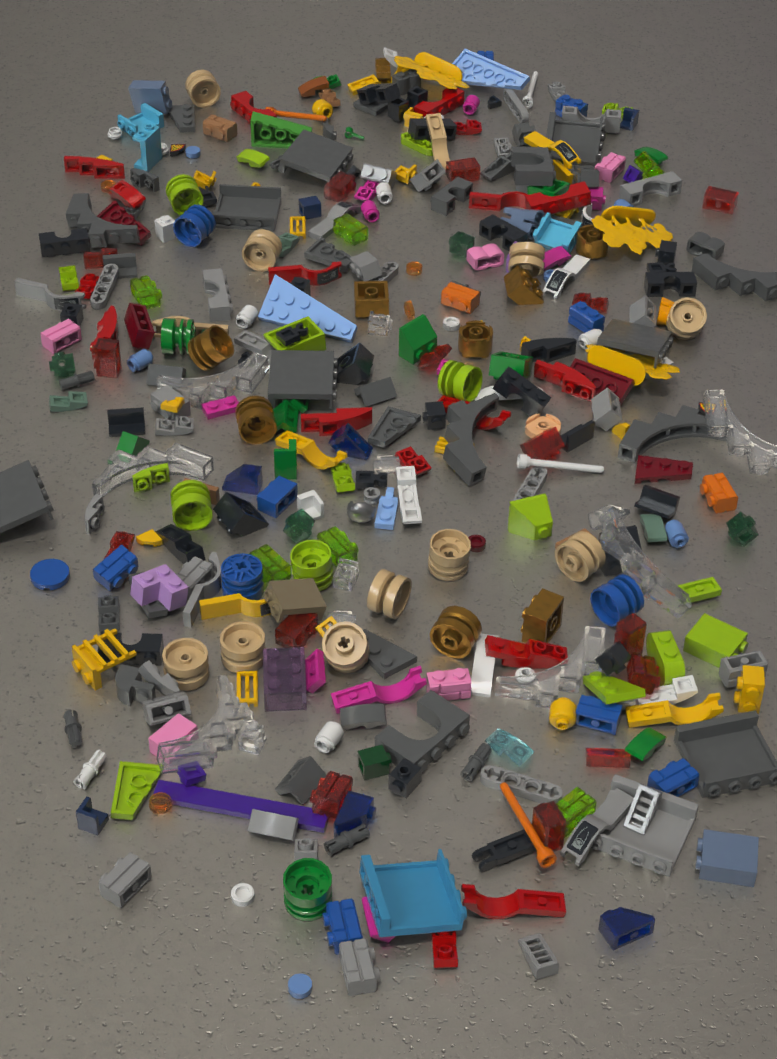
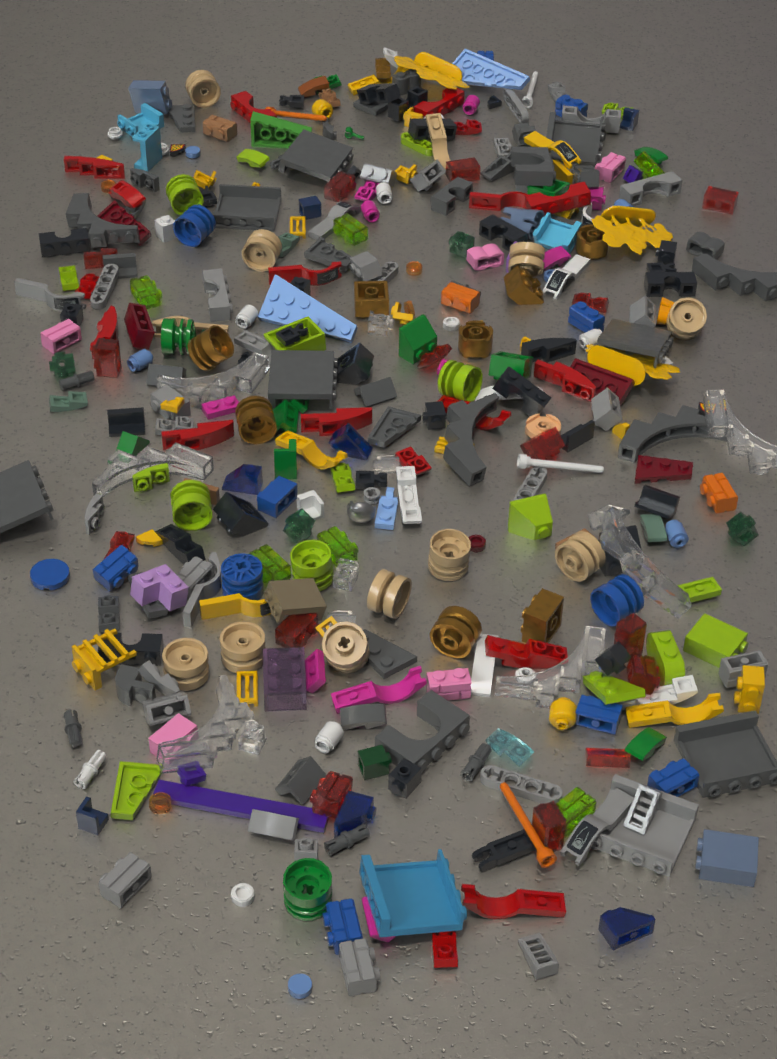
(202, 437): none -> red slope
(294, 101): none -> black plate
(403, 318): none -> yellow bracket

